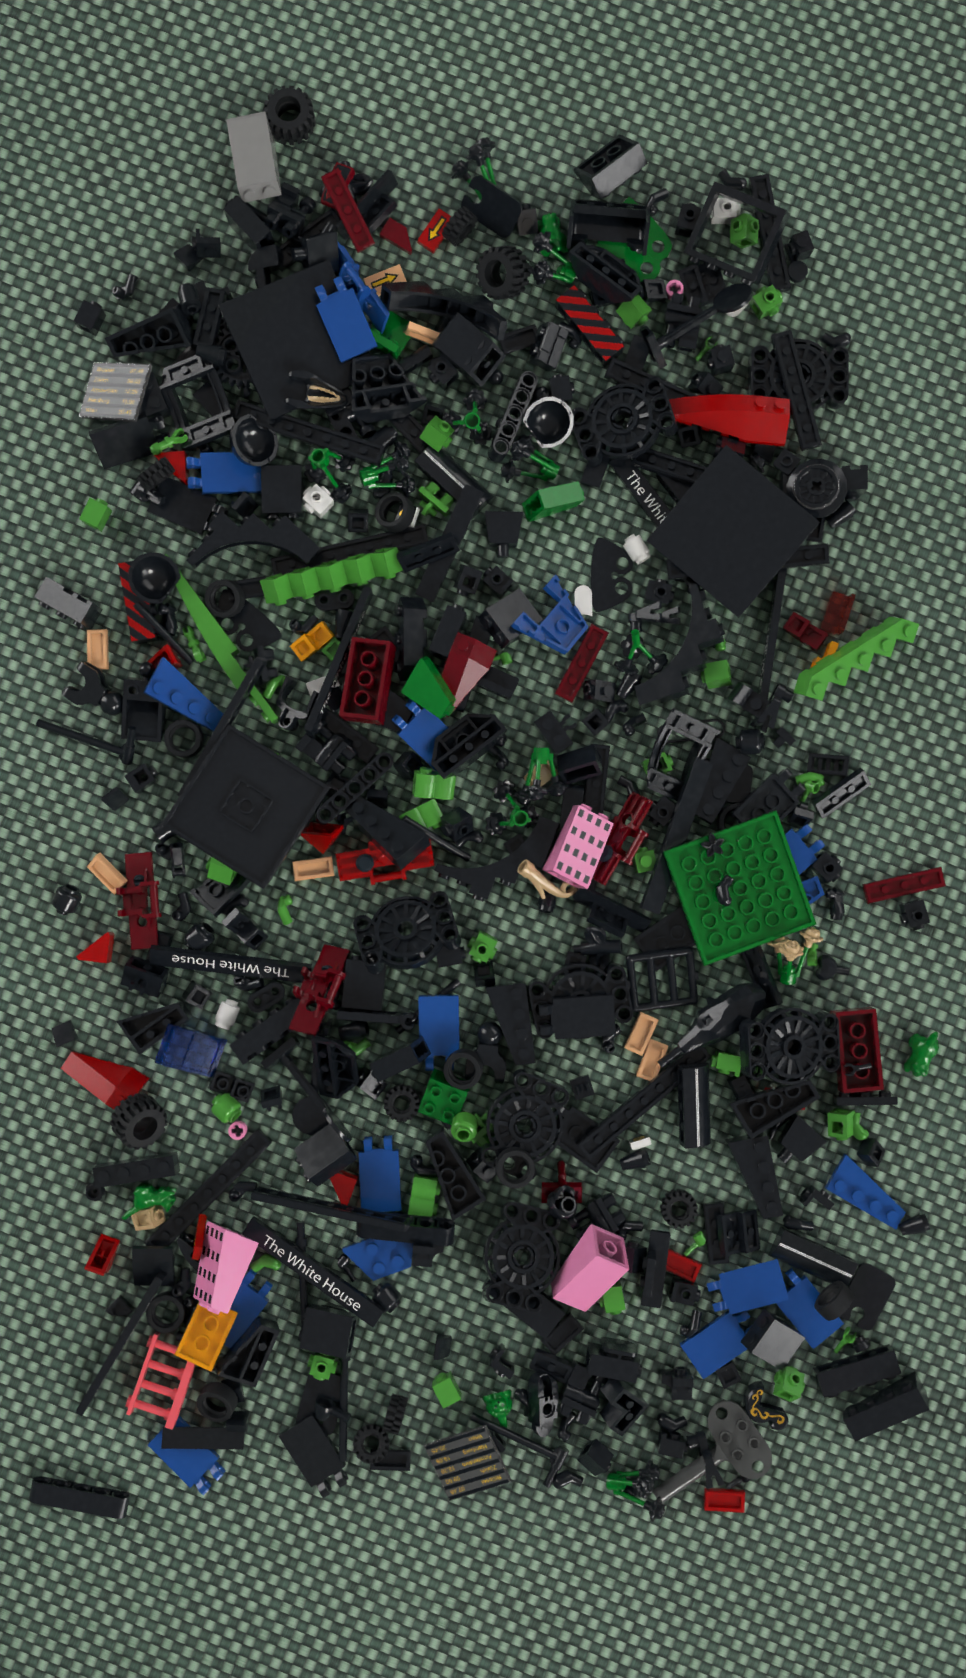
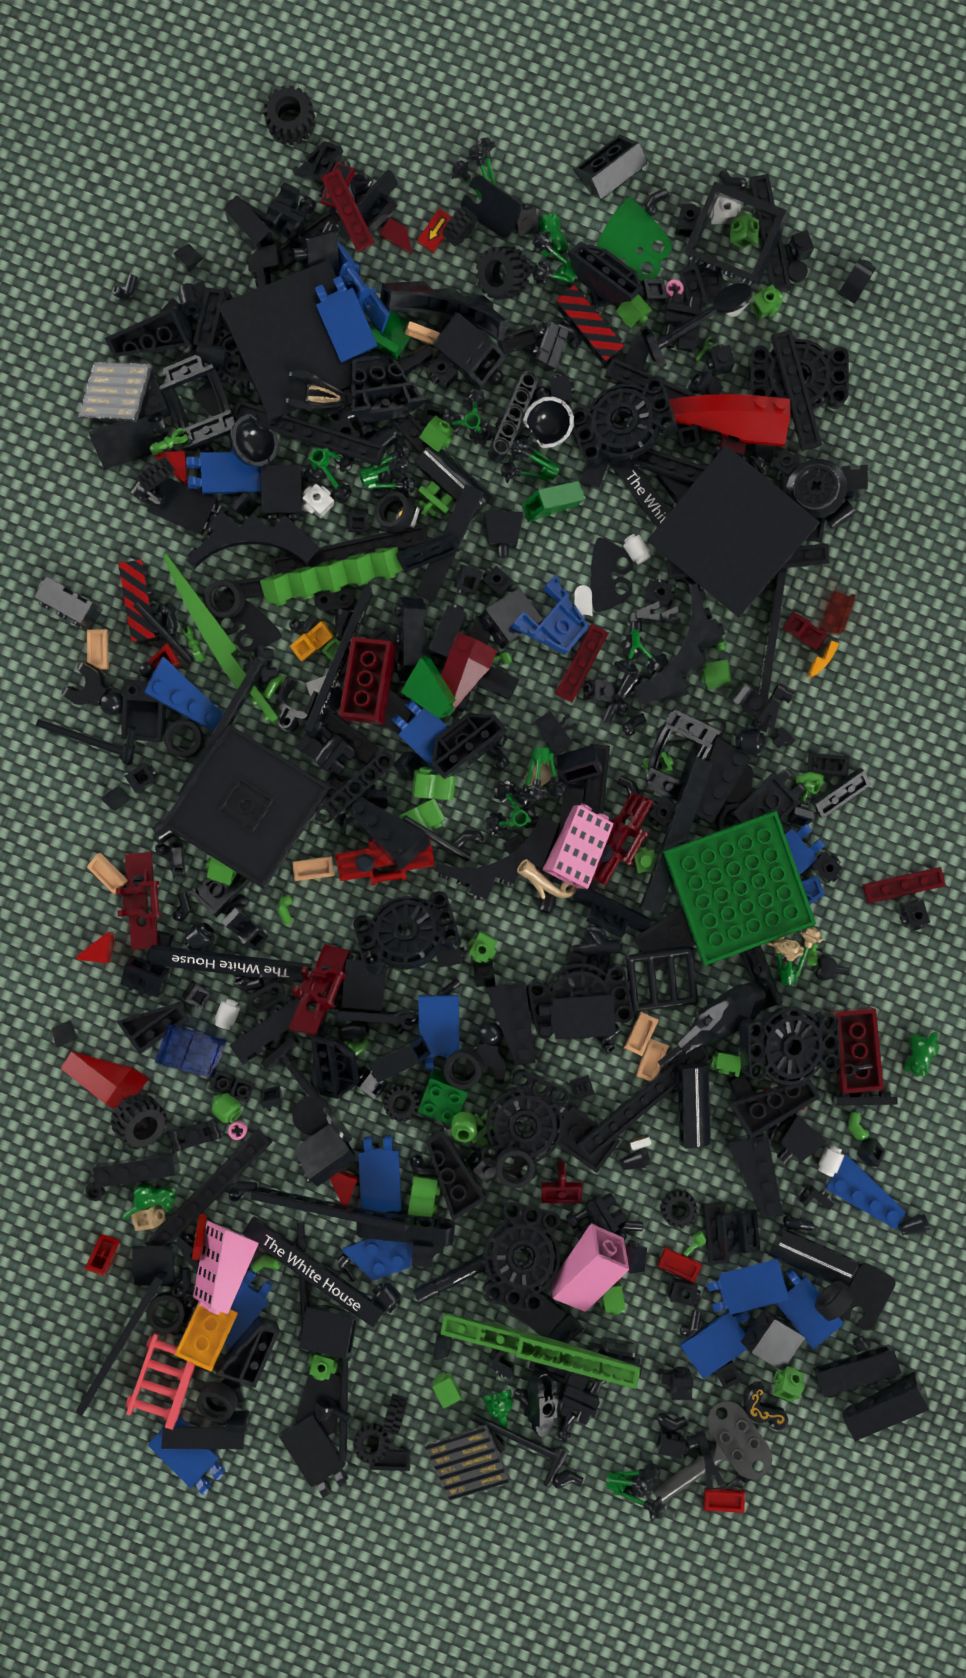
(67, 899): black head -> none
(79, 1497): black beam -> none
(90, 317): black brick -> none
(96, 514): bright green brick -> none
(120, 1307): black tile -> none
(153, 577): black cylinder -> none
(194, 1135): none -> black plate
(206, 246): black bracket -> none
(254, 157): light grey slope -> none
(319, 162): none -> black wing
(321, 835): red slope -> none
(389, 275): light nougat tile -> none
(449, 1279): none -> black piece
(456, 824): black brick -> none
(541, 1350): none -> bright green slope
(562, 1202): black head -> none
(595, 1457): black brick -> none
(596, 721): black slope -> none
(610, 223): black windscreen -> none
(623, 1407): black brick -> none
(655, 1268): black bracket -> none
(713, 845): black plant -> none
(722, 891): black arm -> none
(831, 1160): none -> white brick
(835, 1119): bright green brick -> none
(836, 903): black arm -> none
(840, 340): black arm -> none
(846, 1339): bright green hand -> none
(854, 655): bright green brick -> none
(857, 280): none -> black brick

